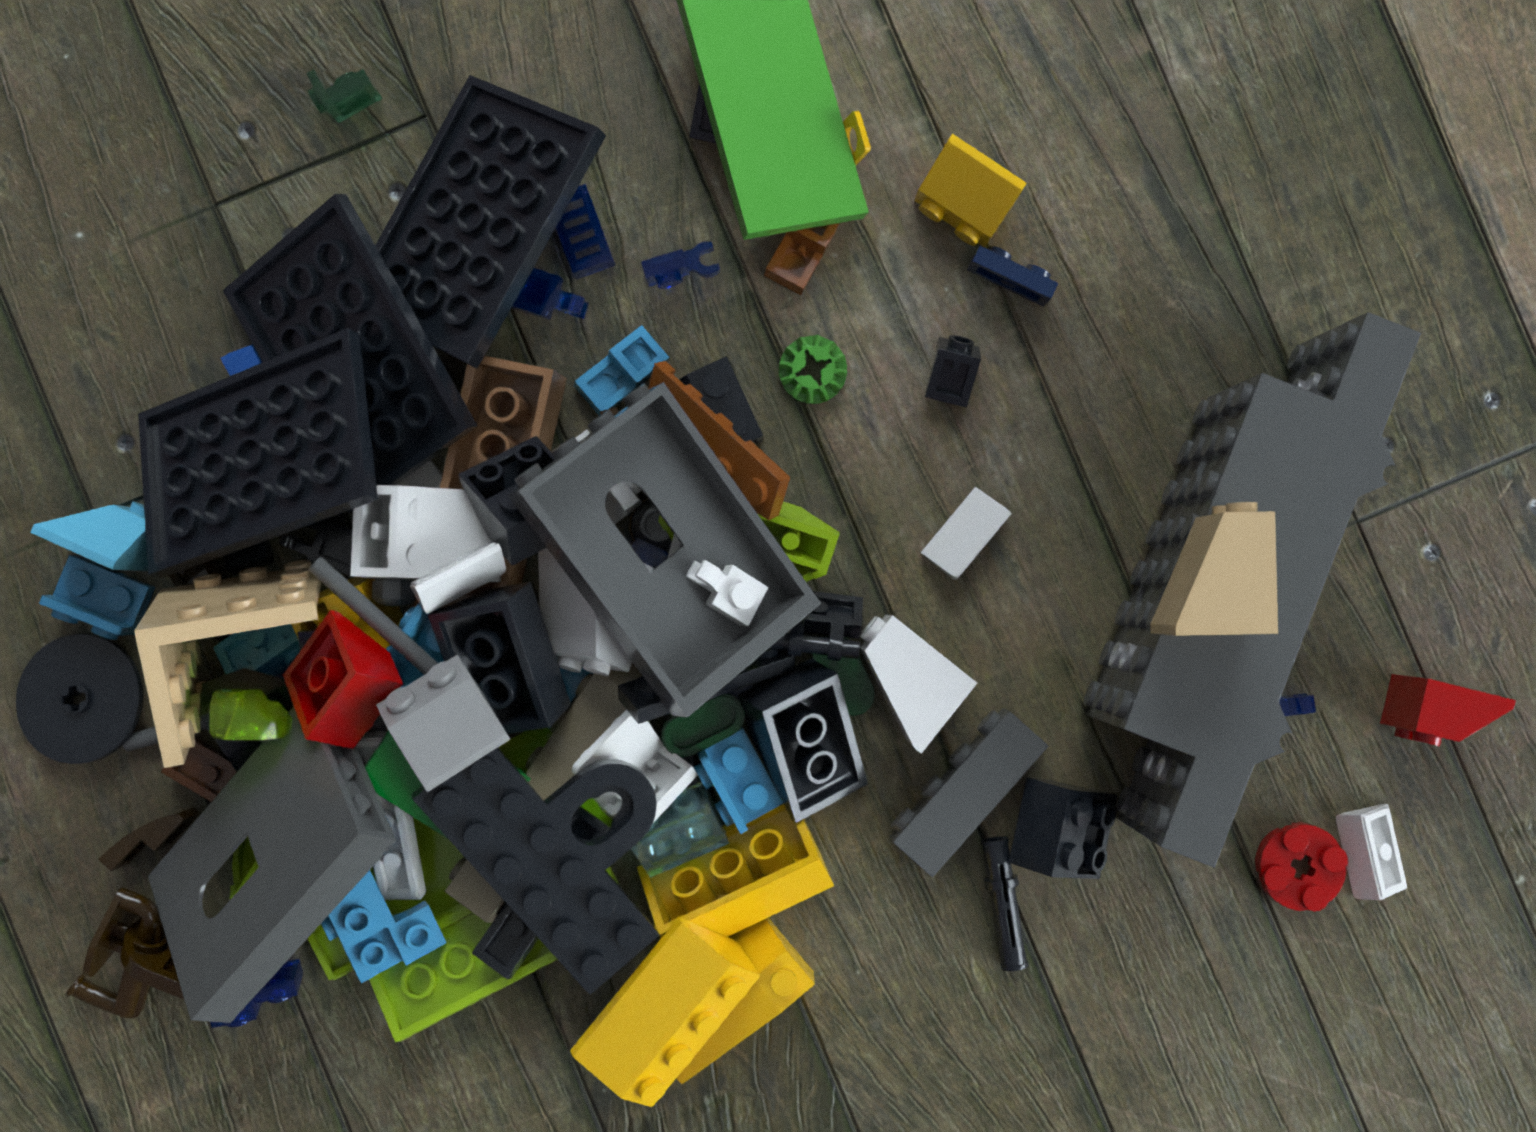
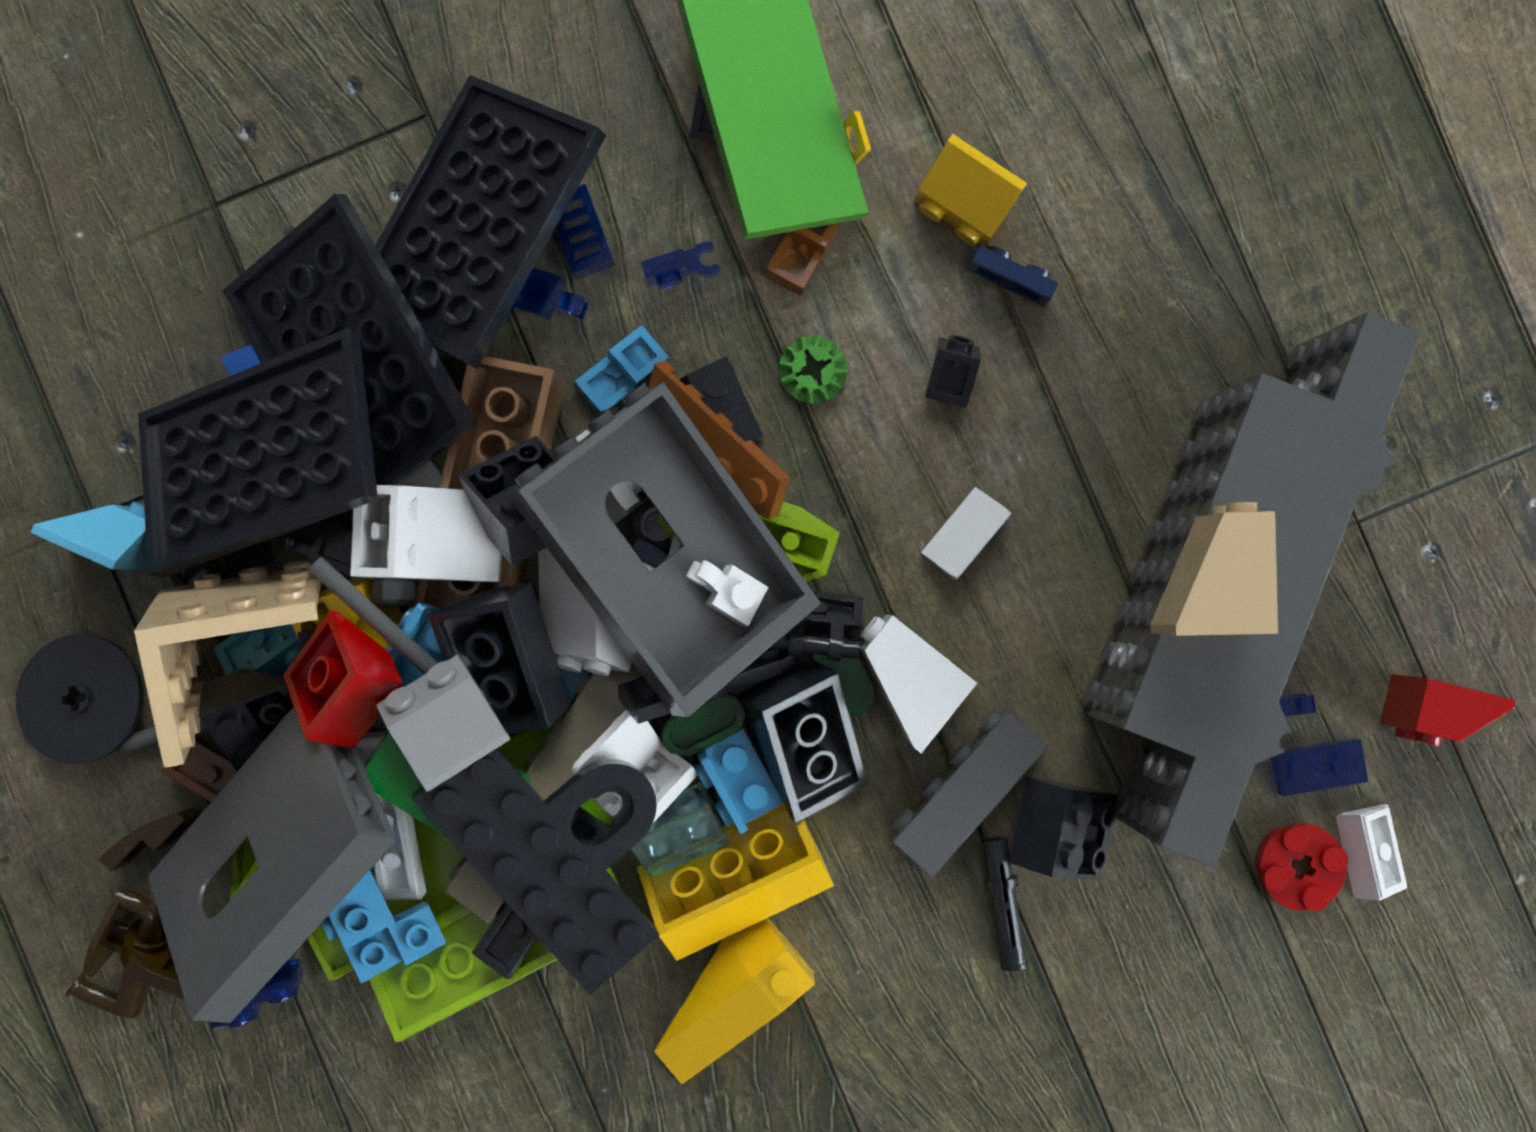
(98, 597): dark azure bracket -> none
(247, 716): clear neon green rock -> none
(346, 97): clear green bracket -> none
(459, 577): white slope -> none
(666, 1012): yellow slope -> none
(1320, 767): none -> clear blue plate

